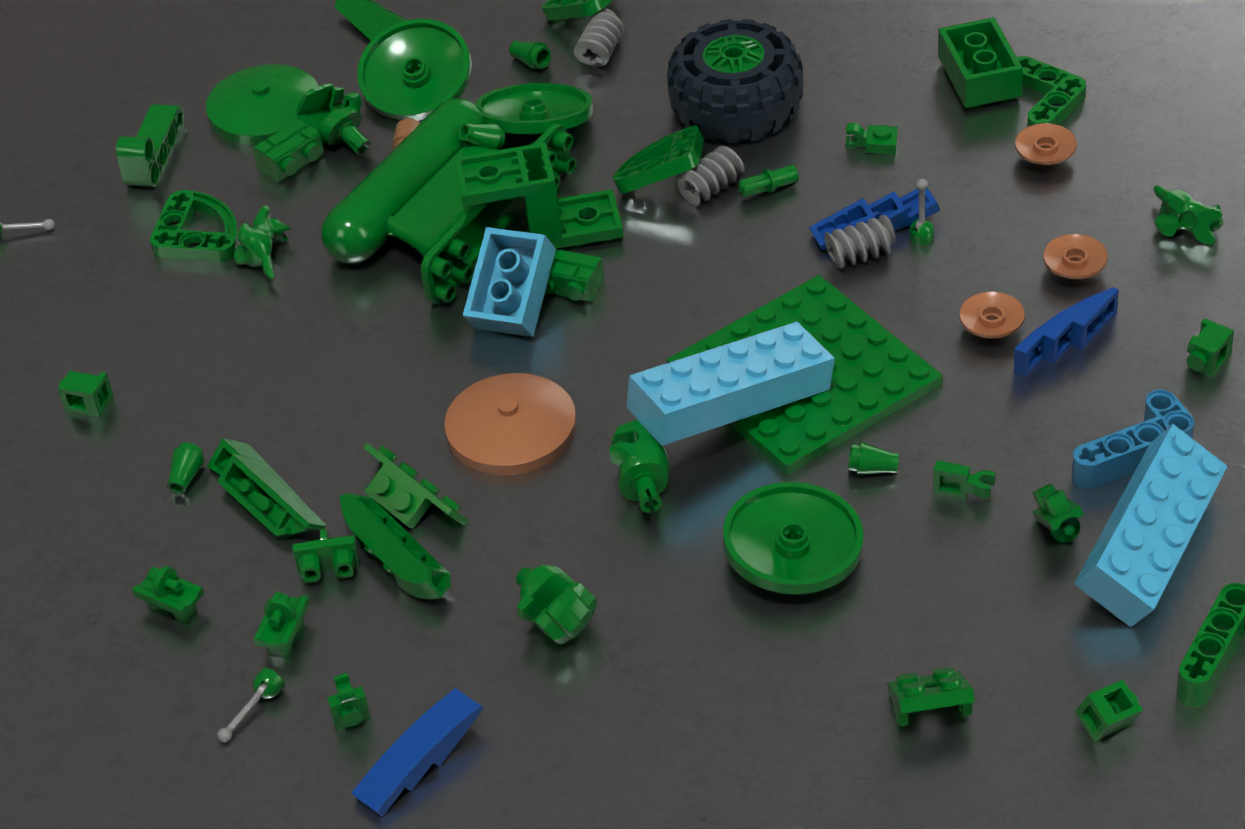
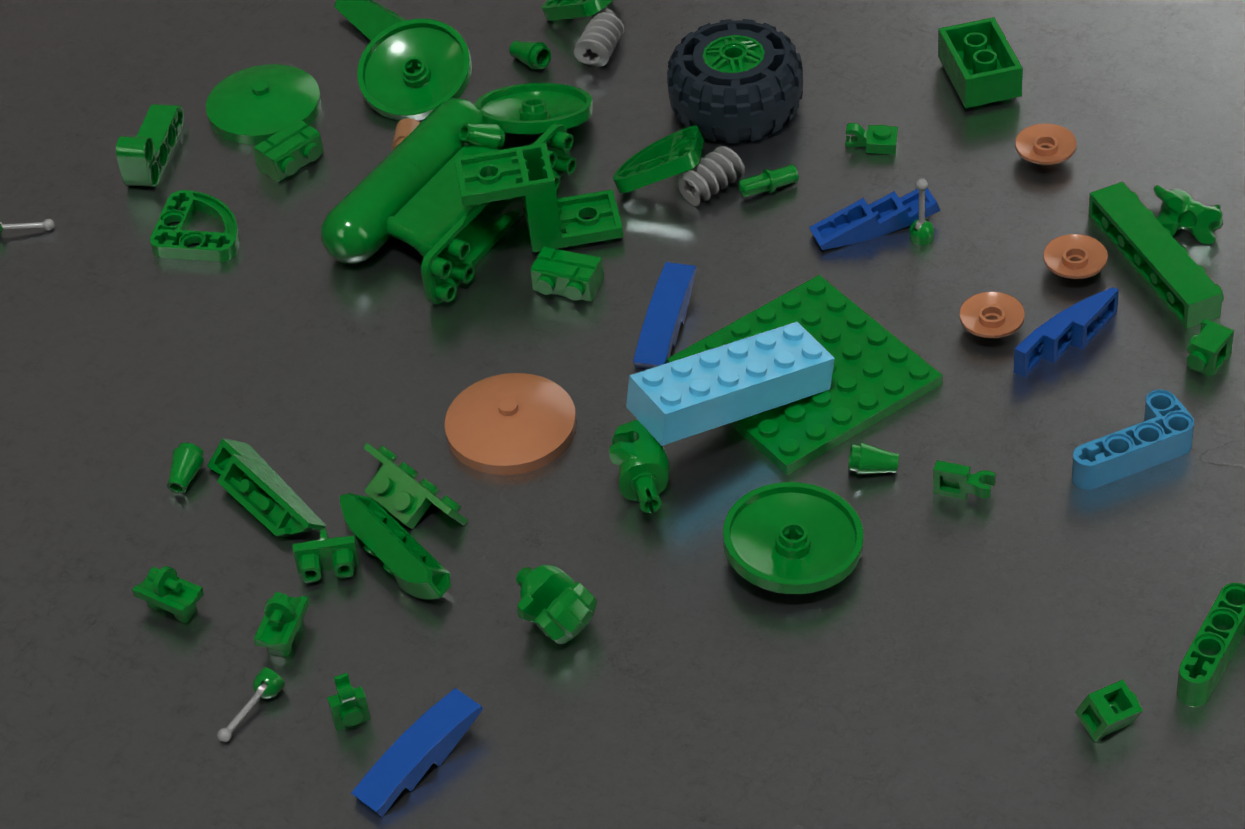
(85, 393): green brick -> none
(258, 239): green animal -> none
(335, 121): green piece -> none
(509, 281): medium azure brick -> none
(665, 315): none -> blue slope
(860, 240): light grey piece -> none
(929, 692): green piece -> none
(1055, 91): green beam -> none
(1057, 513): green hips -> none
(1151, 526): medium azure brick -> none
(1155, 255): none -> green brick

